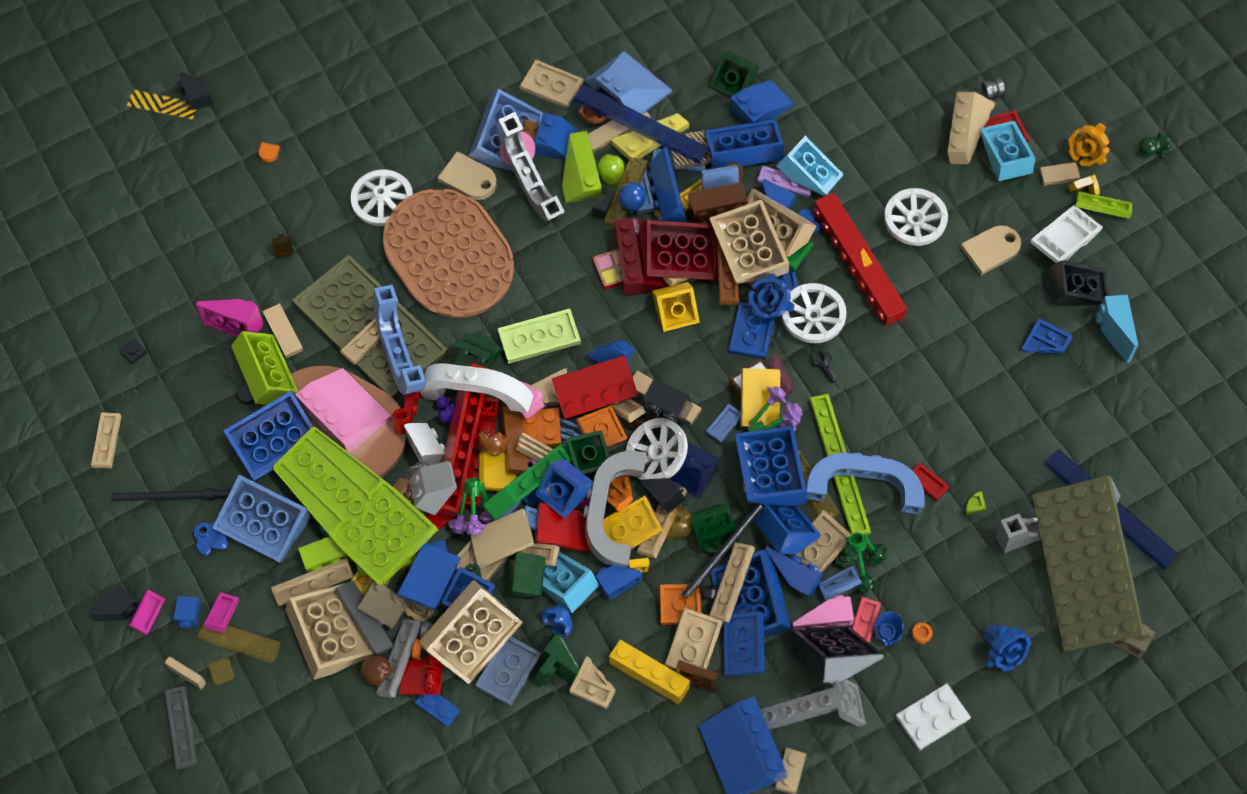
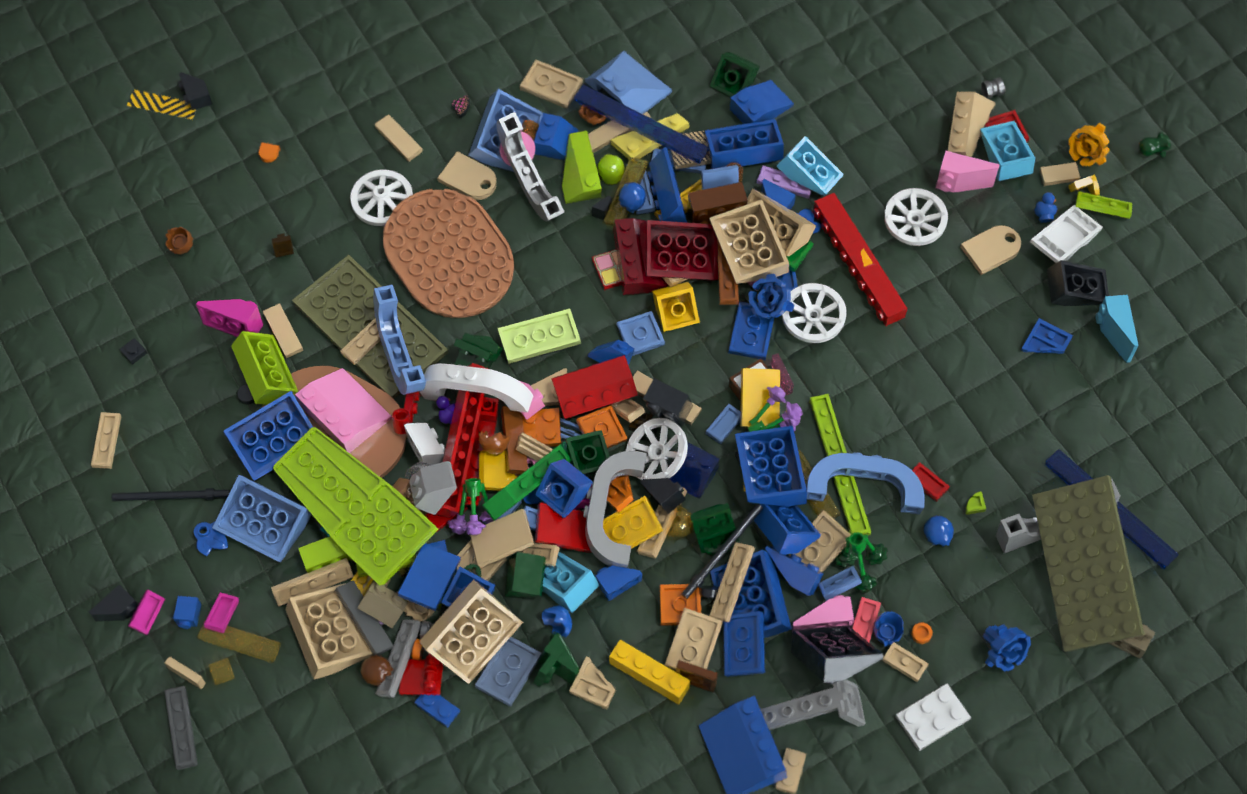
(179, 240): none -> dark orange hair
(398, 138): none -> tan tile
(461, 106): none -> black tile
(639, 564): yellow tile -> none
(641, 332): none -> medium blue tile
(824, 364): black bar -> none
(905, 662): none -> tan plate
(938, 530): none -> blue hair
(965, 173): none -> bright pink slope
(1046, 209): none -> blue animal

